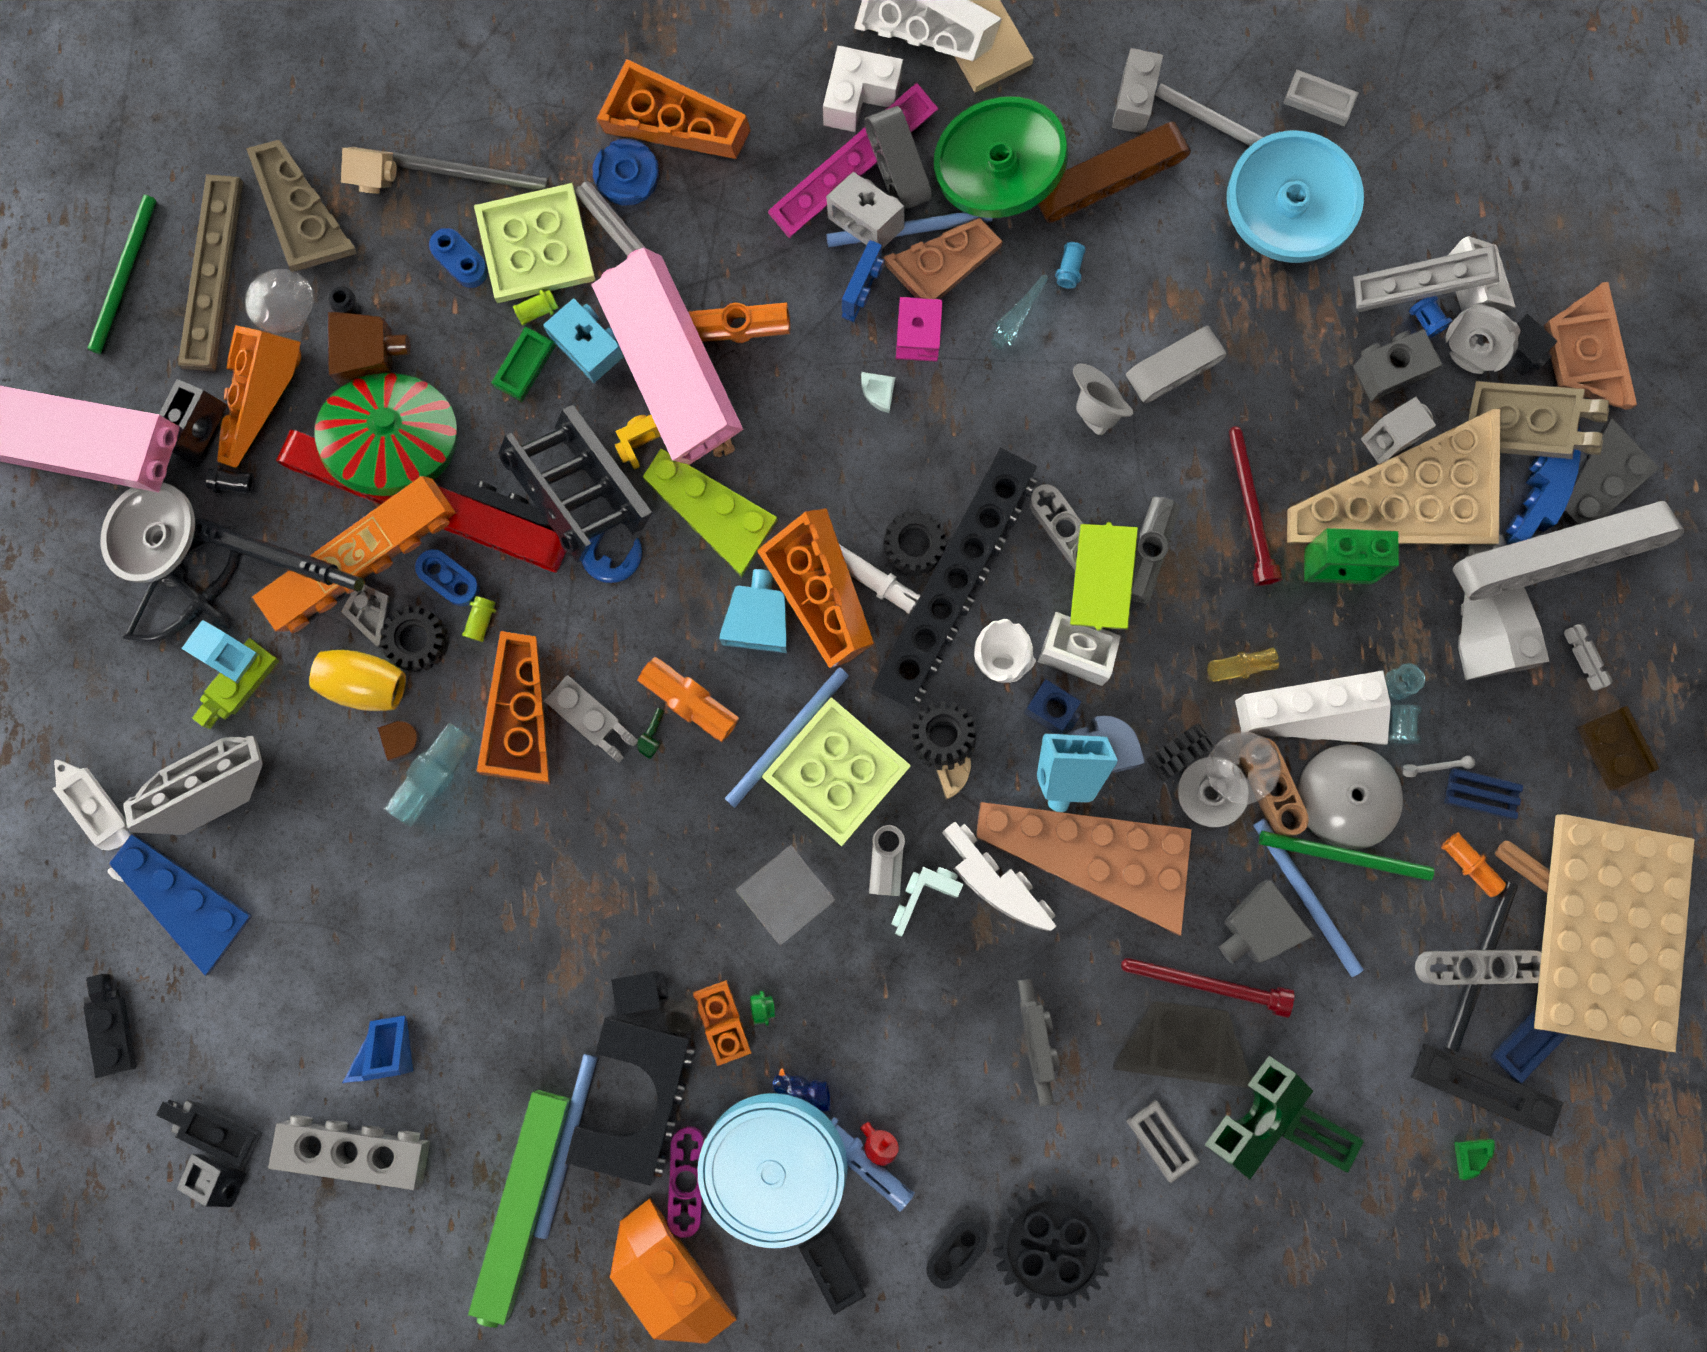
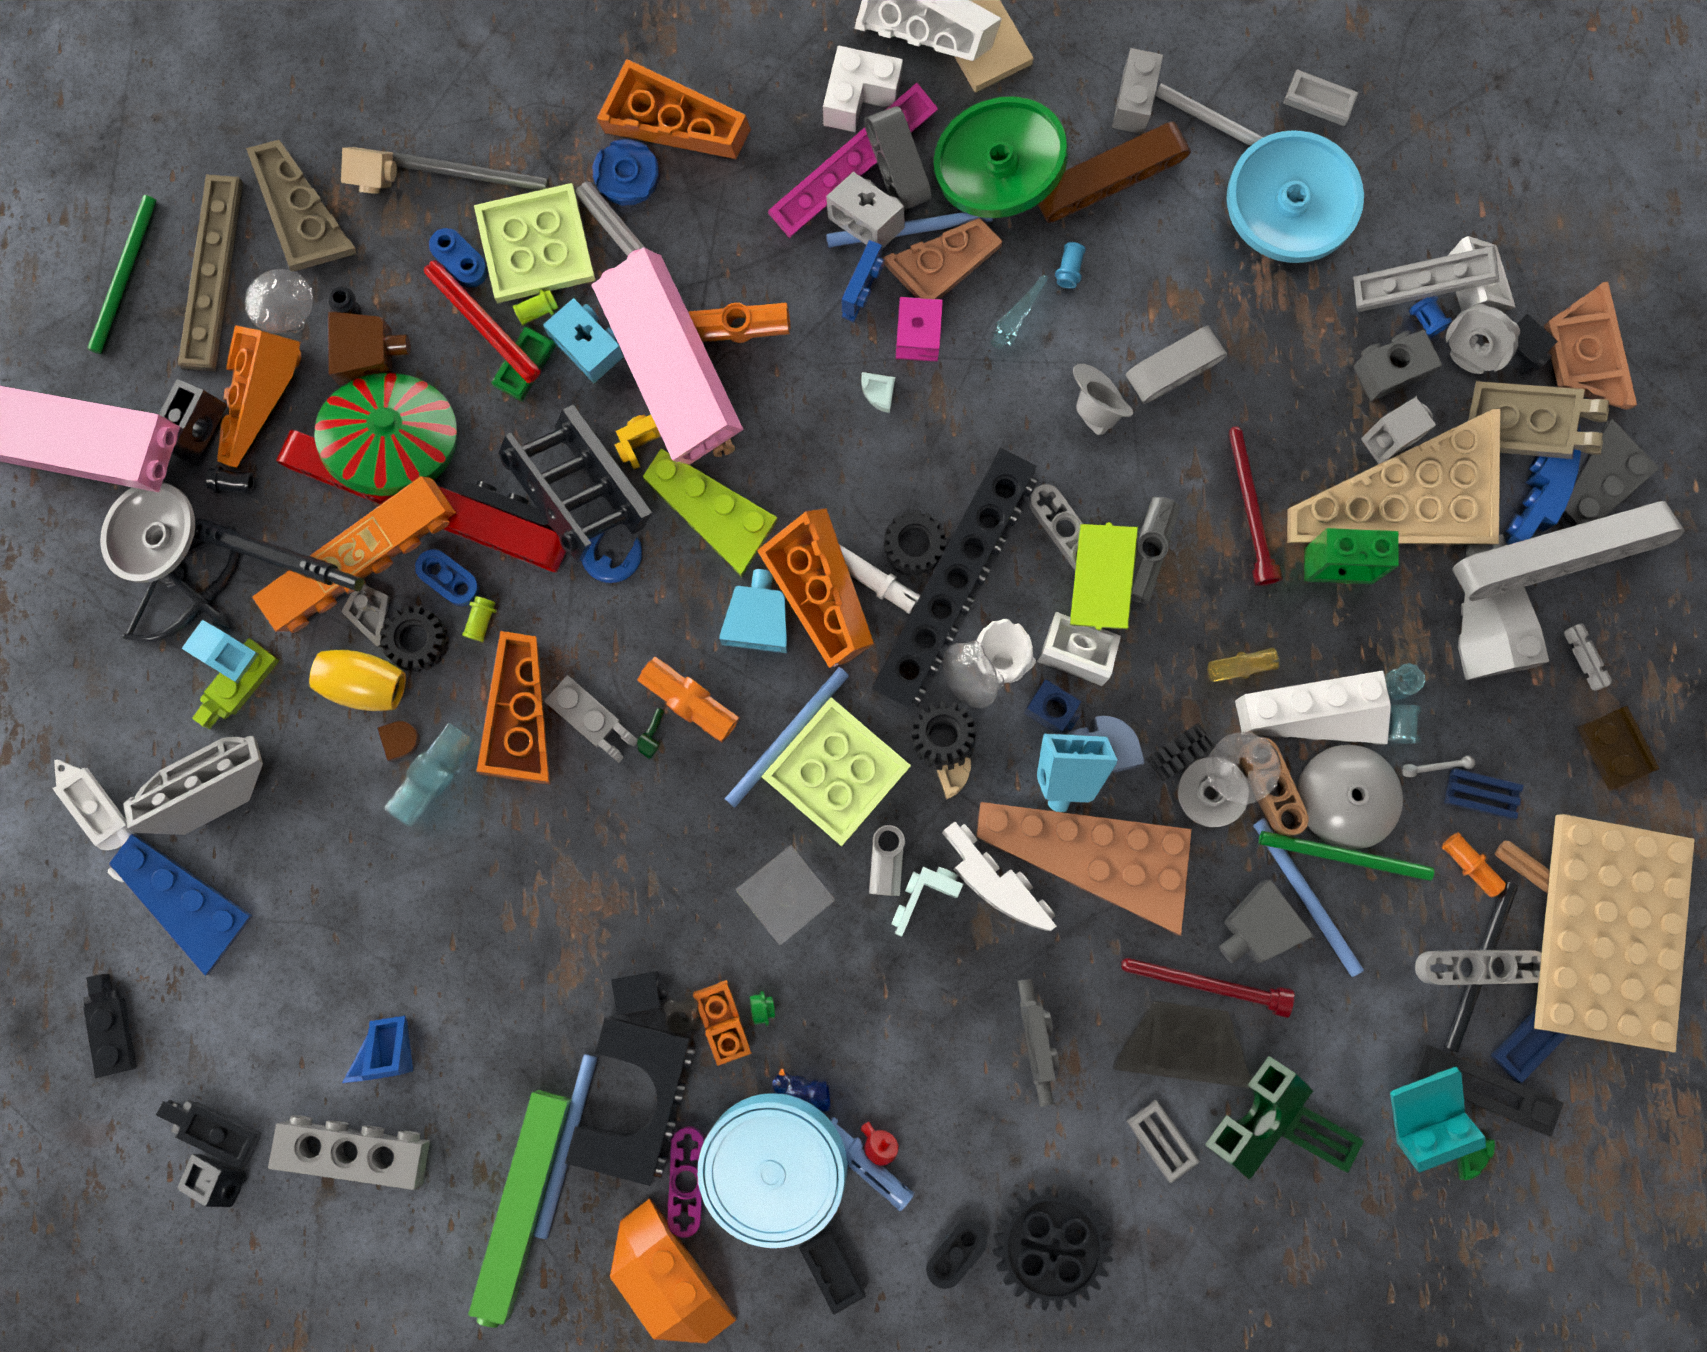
(482, 321): none -> red axle
(971, 674): none -> clear dish
(1433, 1121): none -> teal bracket

